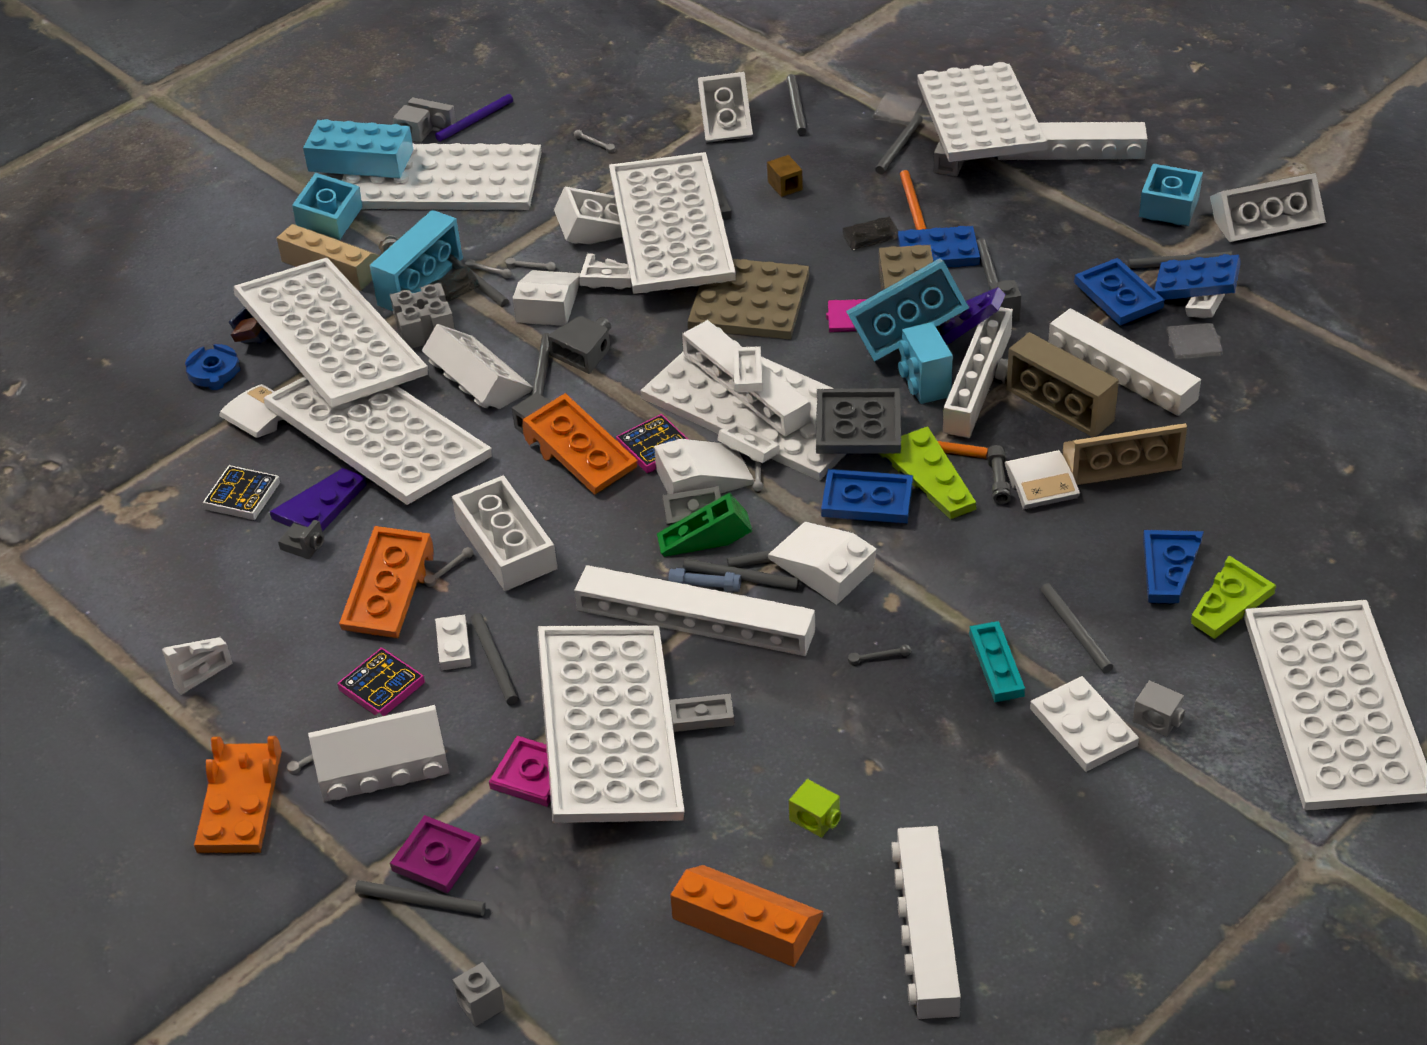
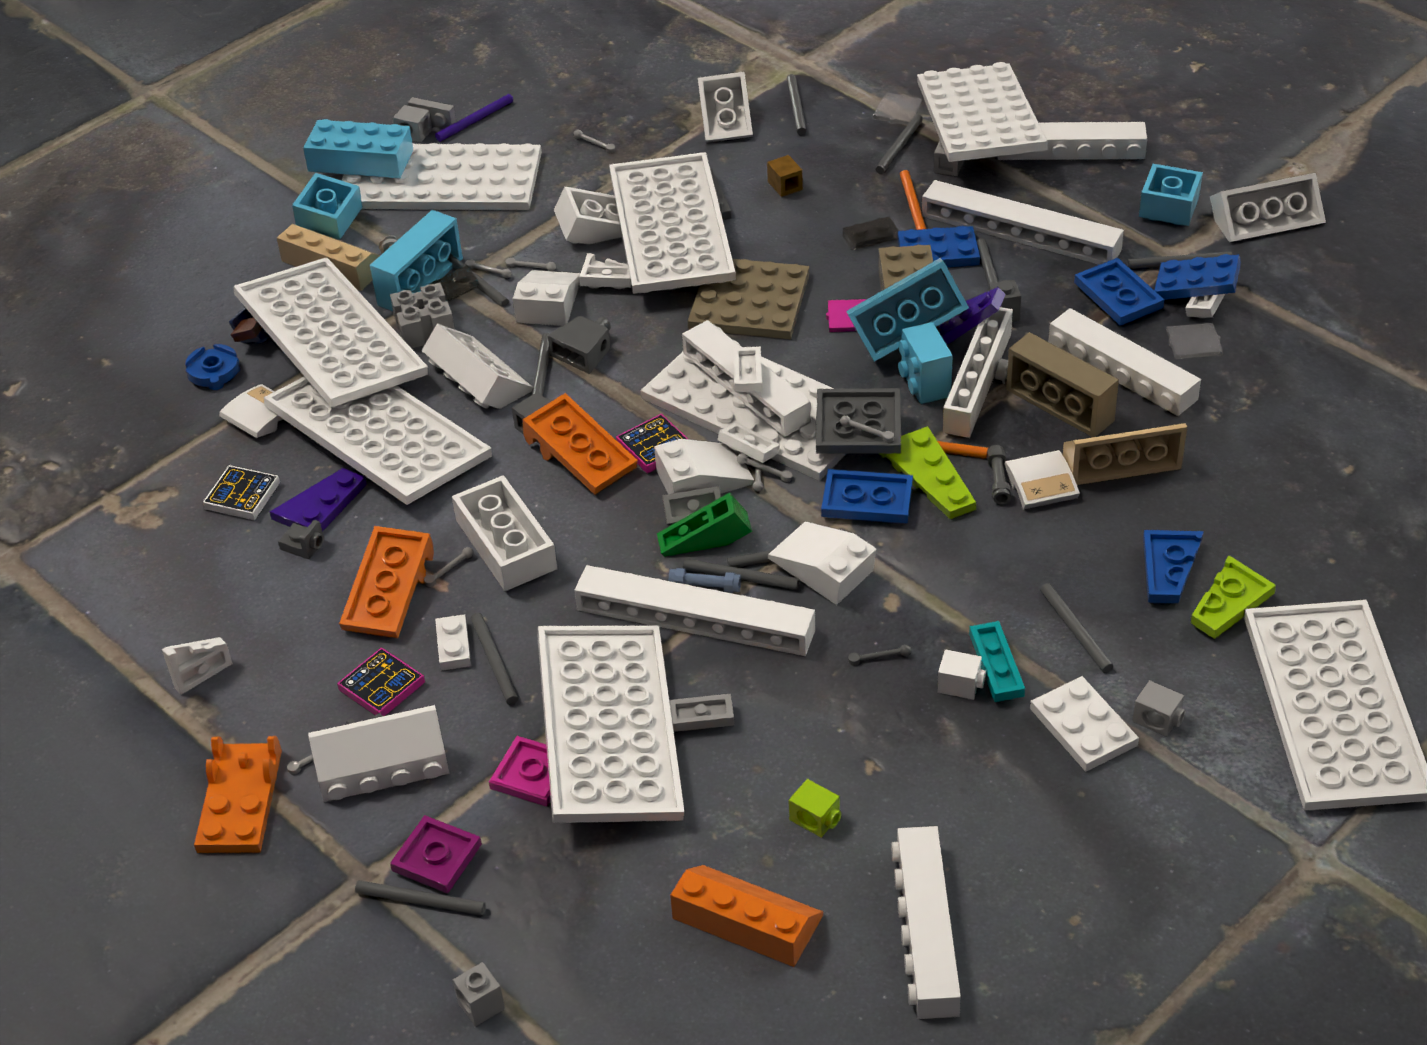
(785, 476): none -> light grey hinge
(887, 436): none -> light grey hinge
(960, 674): none -> white brick
(1022, 223): none -> white brick

